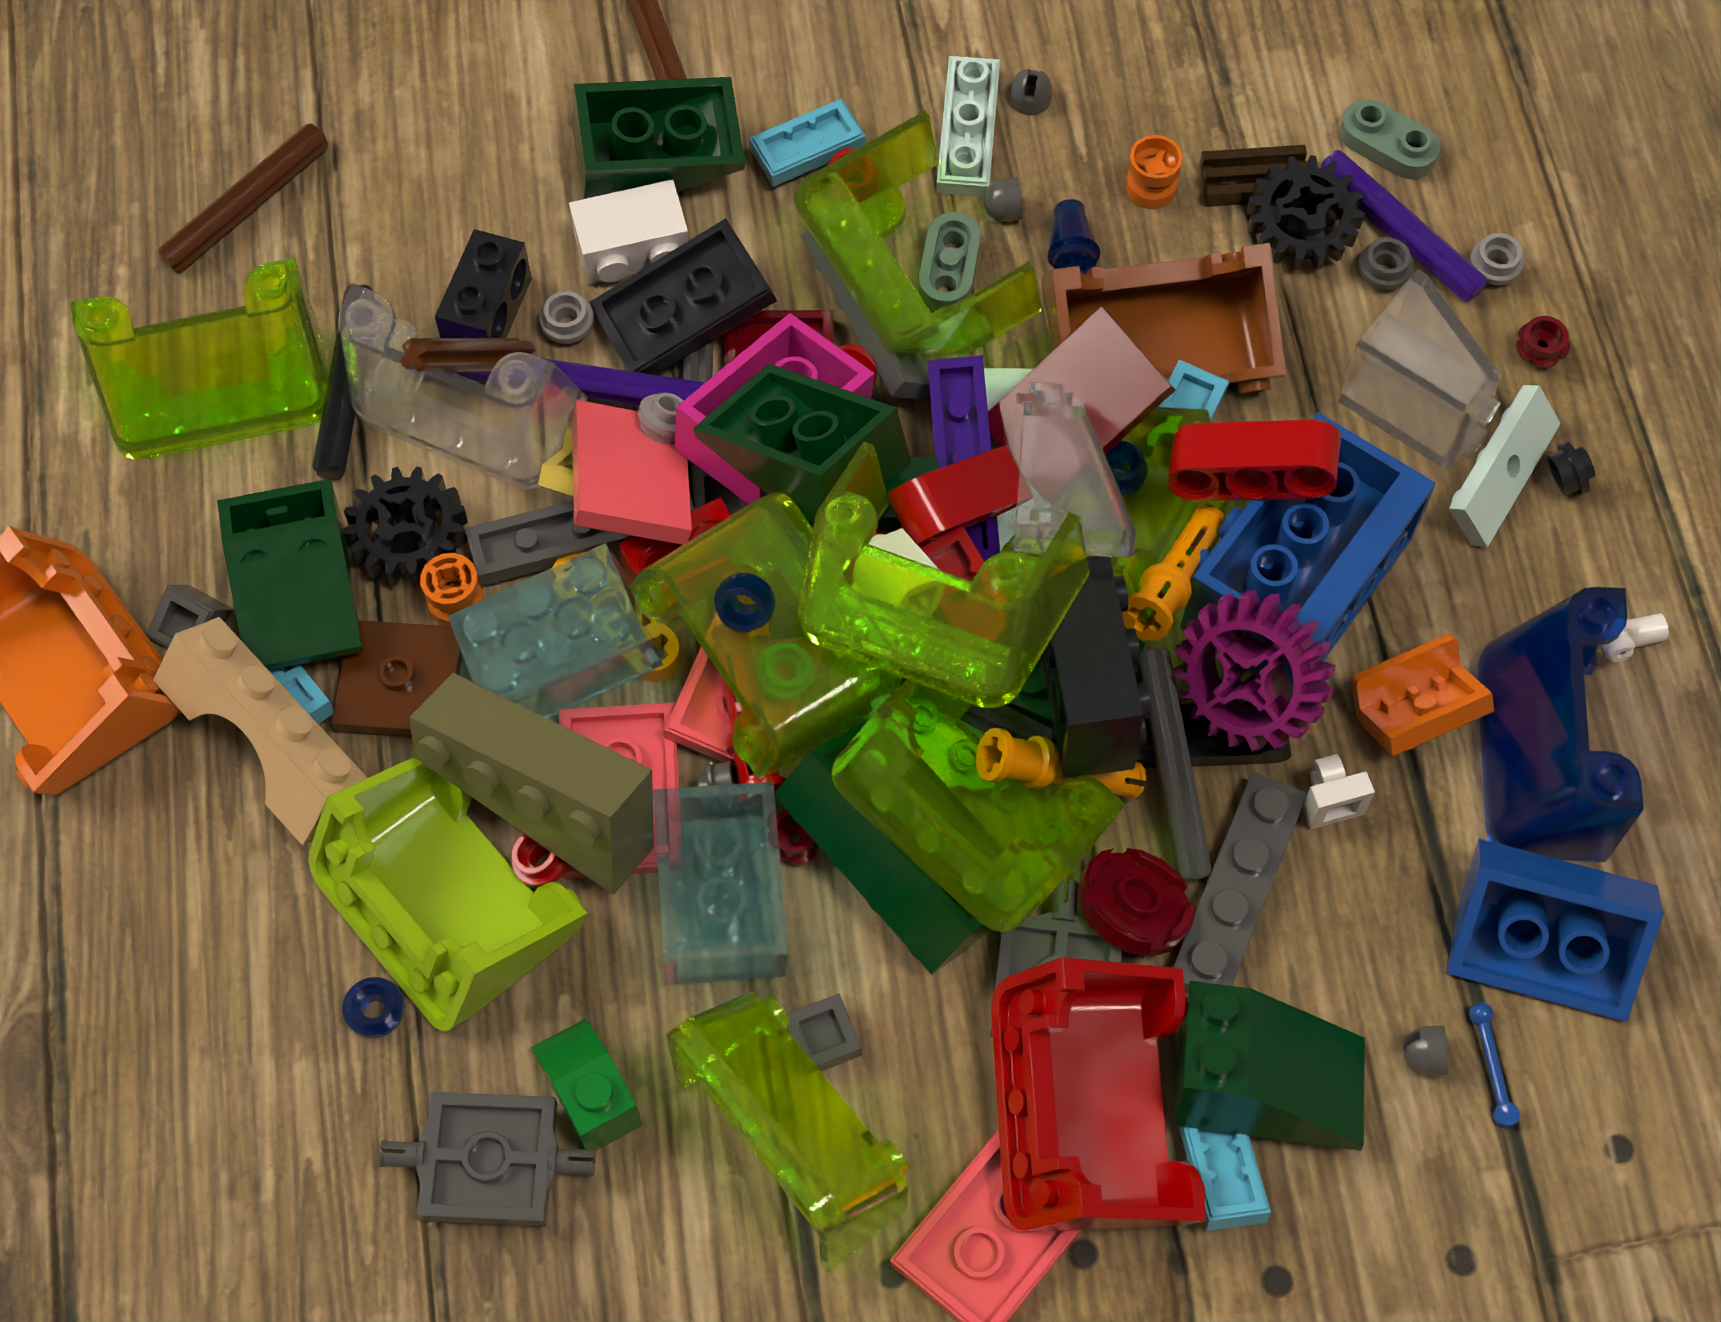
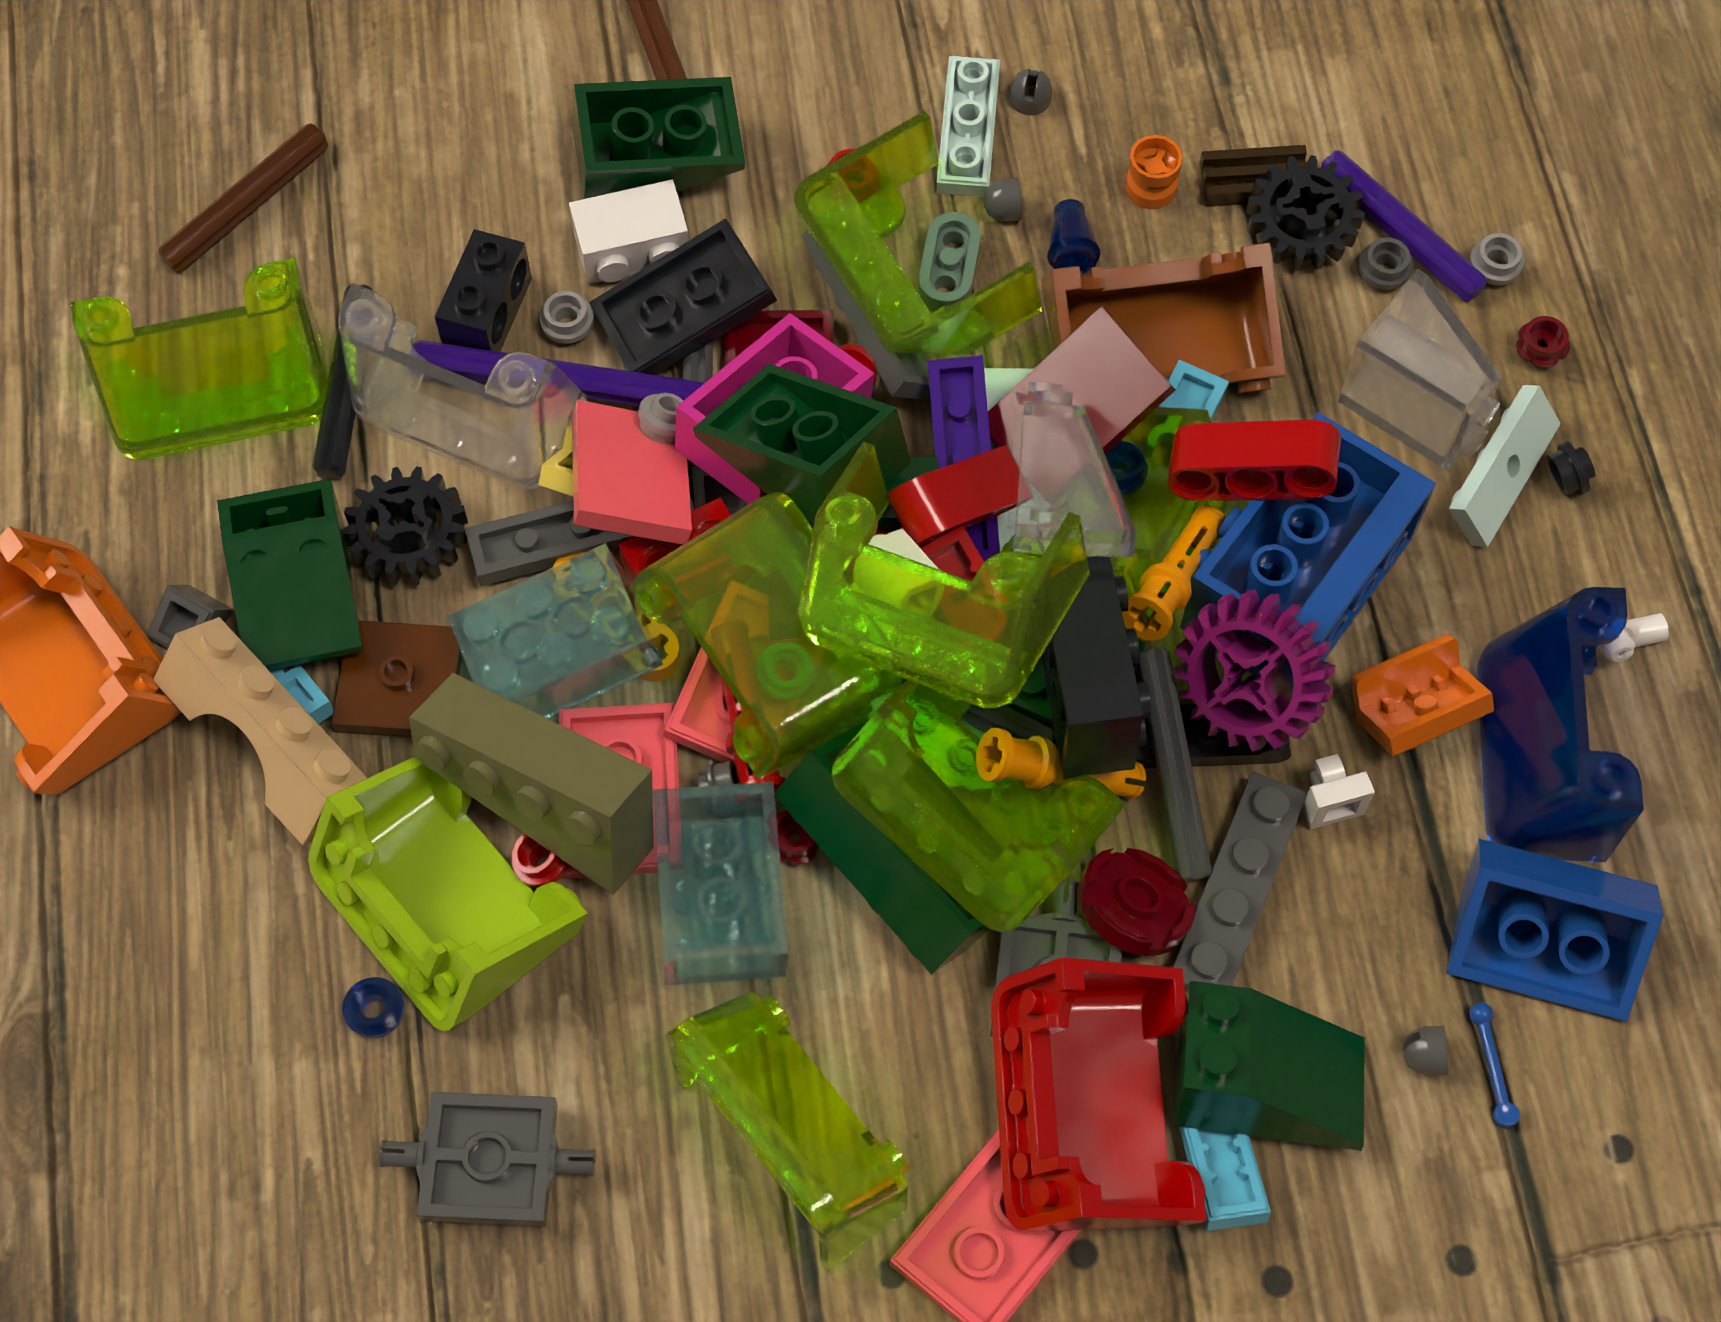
(445, 599): orange wheel -> none
(459, 353): reddish brown axle -> none
(588, 1085): green slope -> none
(742, 616): plate -> none
(806, 142): medium azure plate -> none
(825, 1032): dark grey plate -> none
(1388, 139): sand green plate -> none

